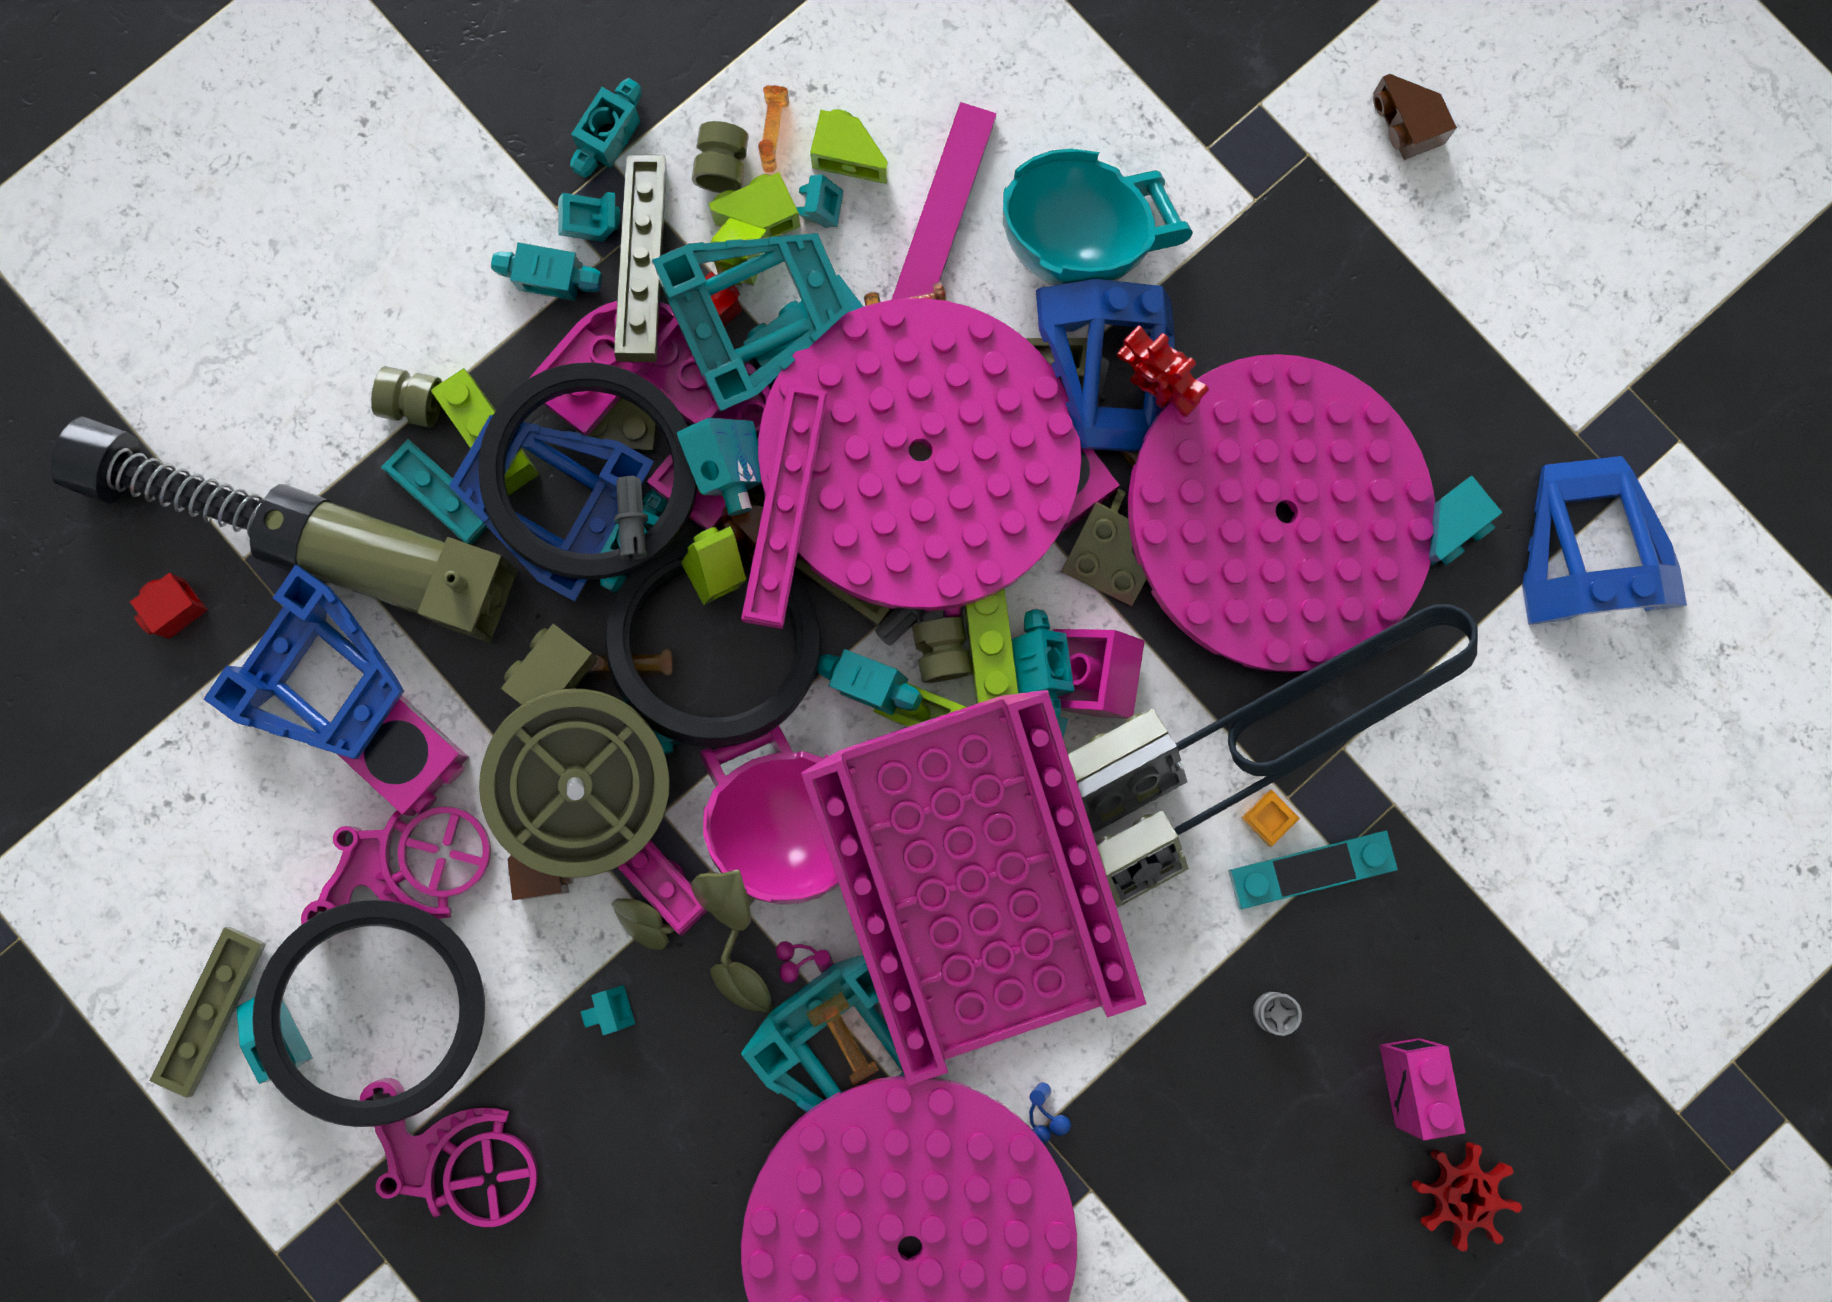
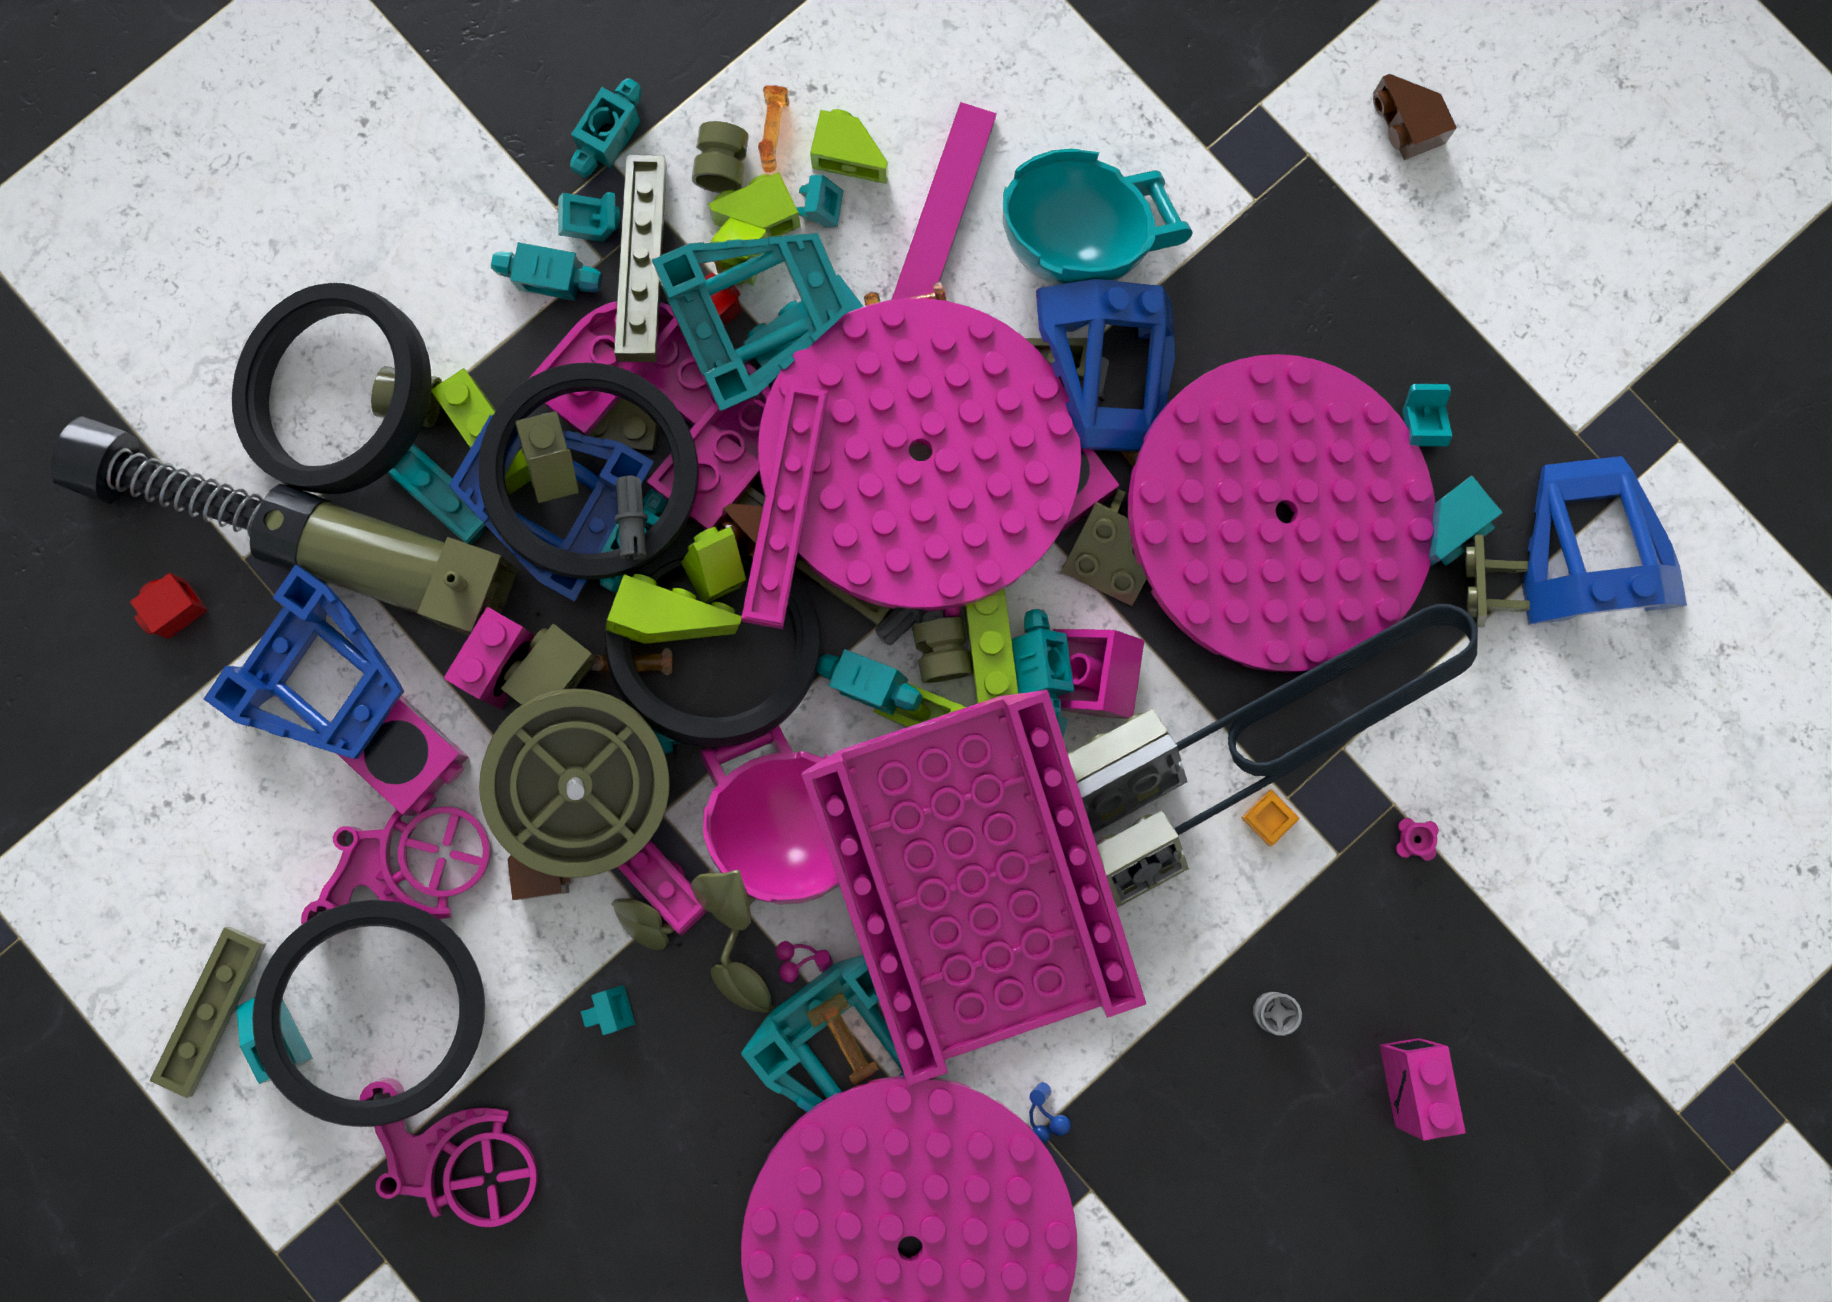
(260, 360): none -> black tyre
(487, 657): none -> dark pink brick
(547, 457): none -> olive slope
(662, 615): none -> lime slope
(723, 459): teal torso -> none
(1162, 371): red gear -> none
(1312, 870): plate -> none
(1426, 831): none -> dark pink plate
(1427, 415): none -> teal bracket
(1471, 1212): red gear -> none
(1476, 597): none -> olive plate

